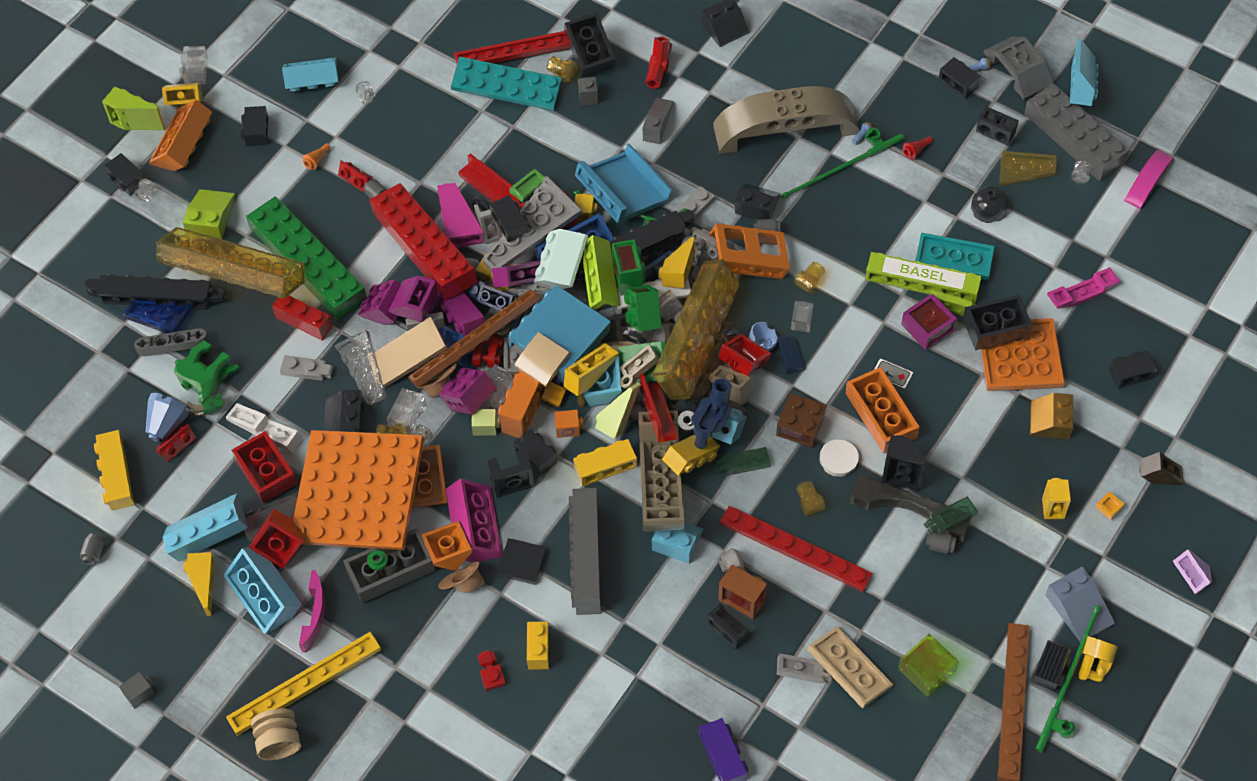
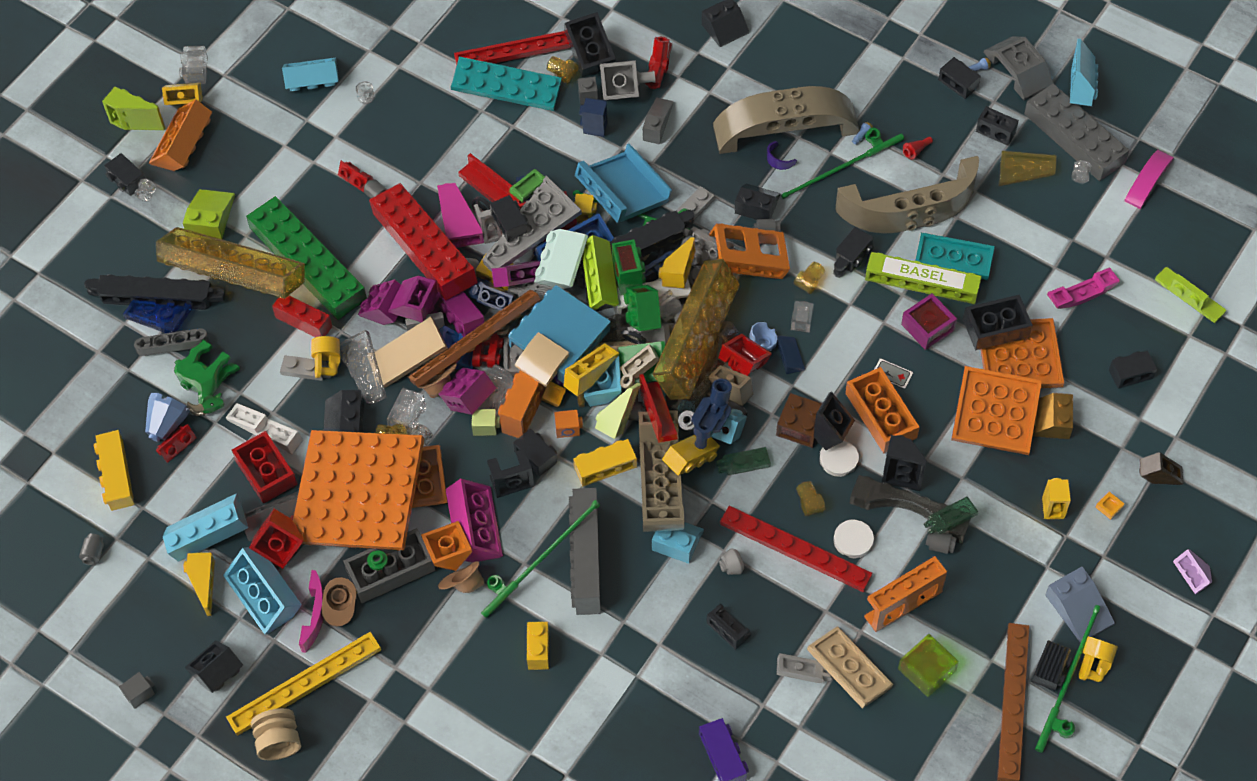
(214, 666): none -> black slope
(255, 125): black brick -> none
(313, 158): orange cone -> none
(325, 349): none -> yellow piece
(338, 601): none -> medium nougat piece
(491, 675): red plate -> none
(497, 584): none -> green piece
(521, 561): black tile -> none
(594, 117): none -> dark blue brick
(622, 79): none -> light grey brick
(742, 591): dark orange piece -> none
(776, 163): none -> dark purple helmet
(832, 422): none -> black slope
(852, 251): none -> black hinge
(853, 538): none -> white tile
(905, 593): none -> orange window
(909, 208): none -> dark tan slope
(953, 303): lime hinge -> none
(989, 204): black cylinder -> none
(996, 410): none -> orange plate
(1190, 294): none -> lime bracket

